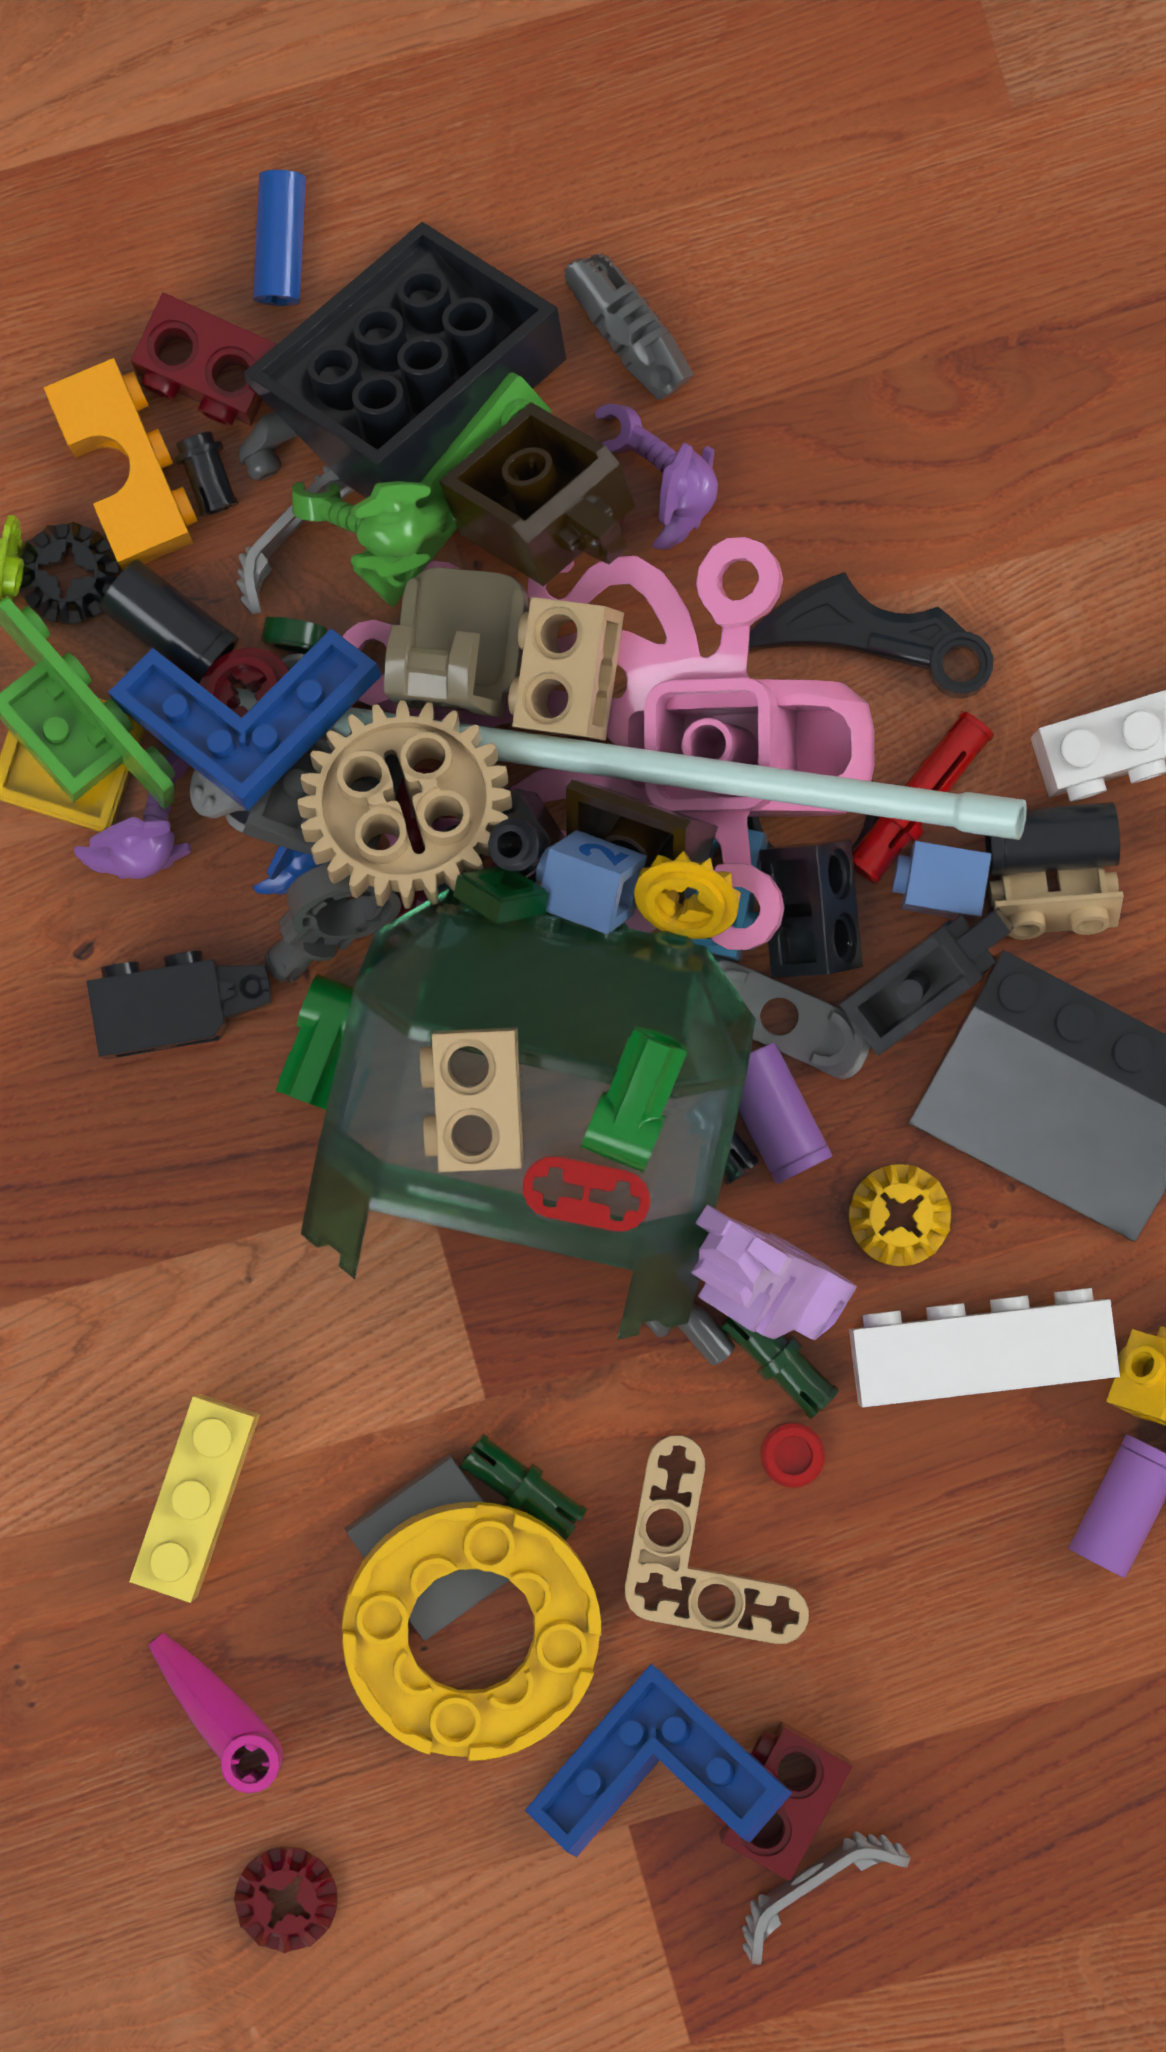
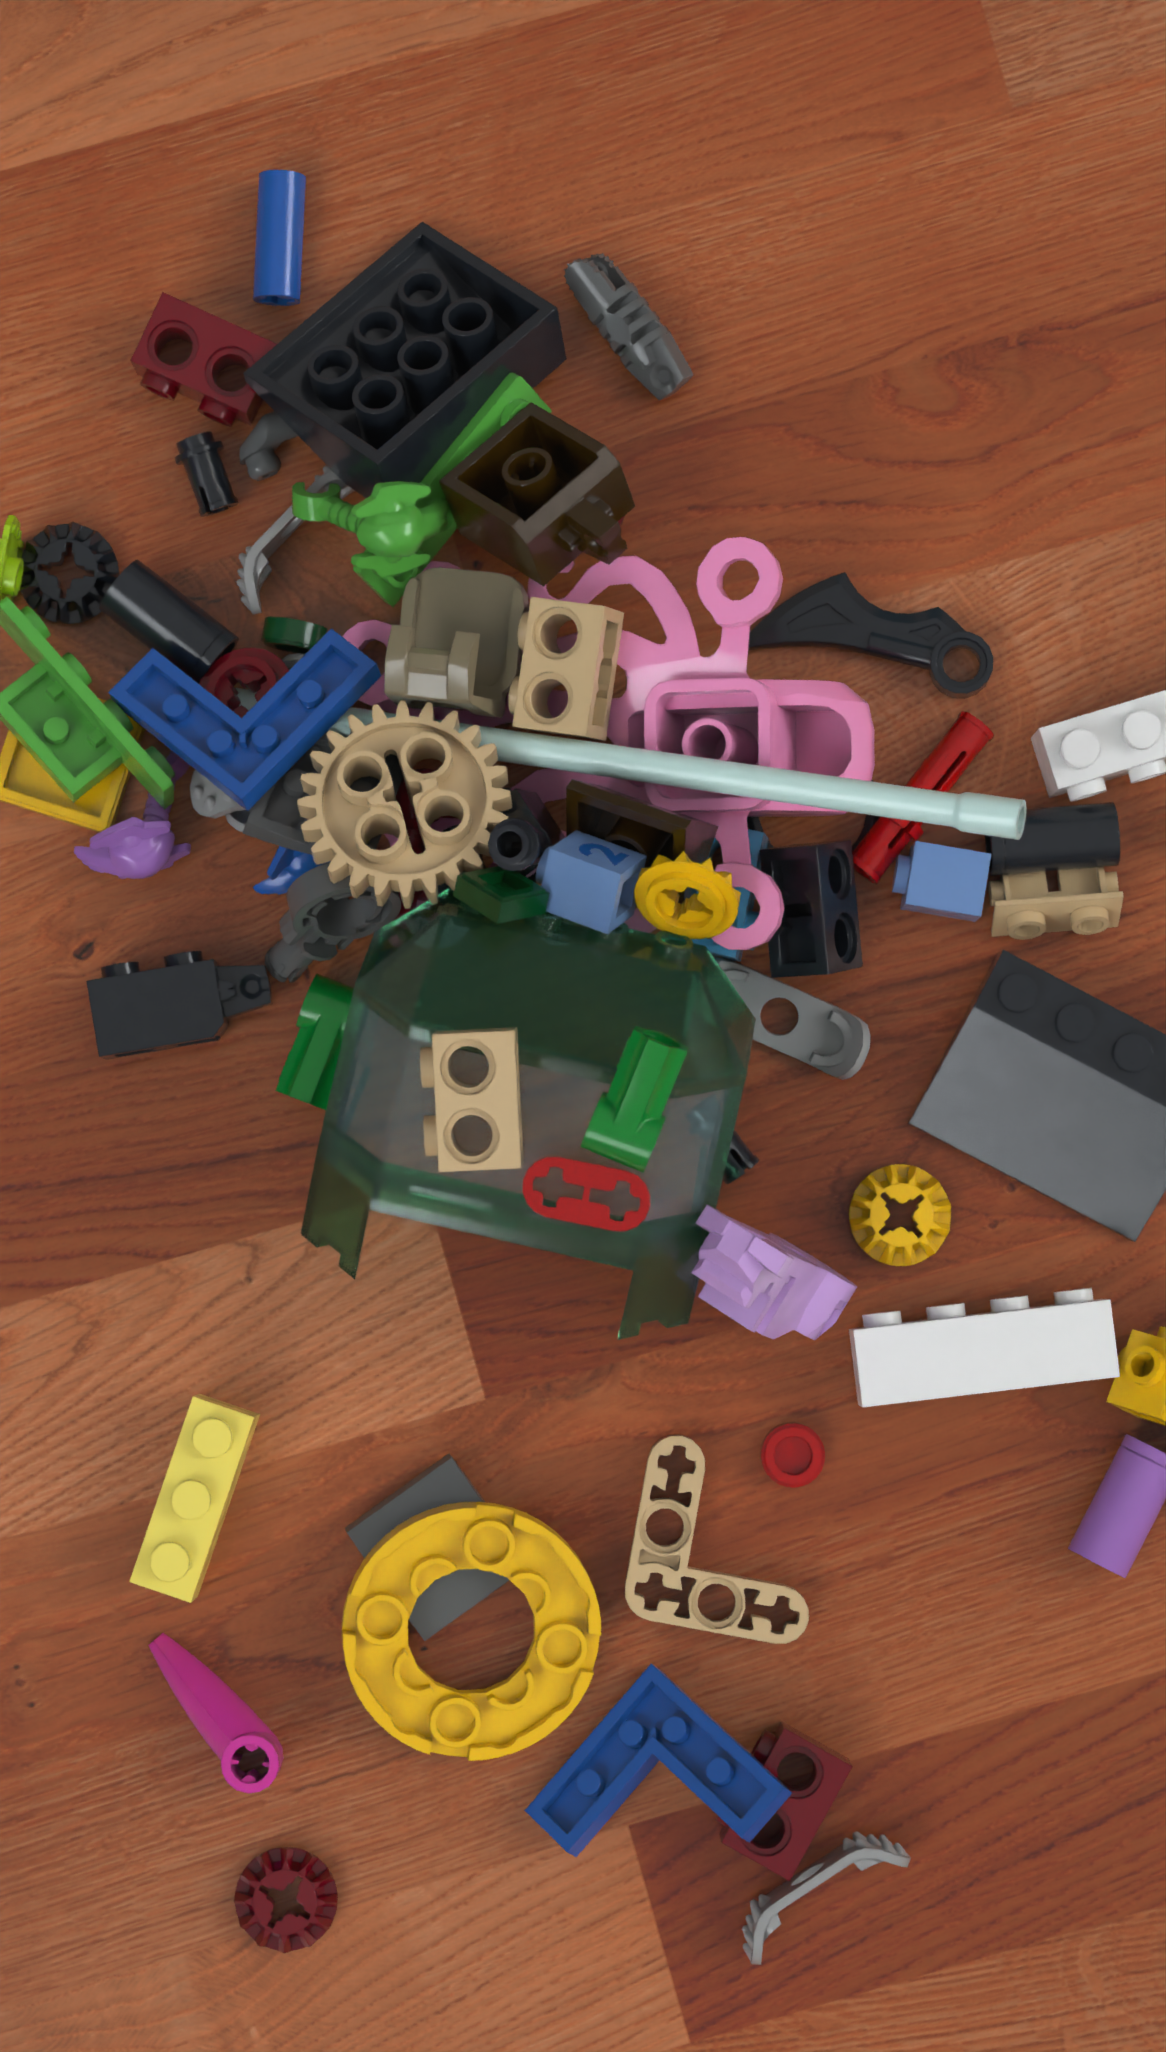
(101, 411): light orange arch -> none
(522, 1486): dark green pin -> none
(687, 481): medium lavender piece -> none
(703, 1333): dark grey arm -> none
(779, 1117): medium lavender pin -> none
(786, 1366): dark green pin -> none
(924, 979): black hinge -> none

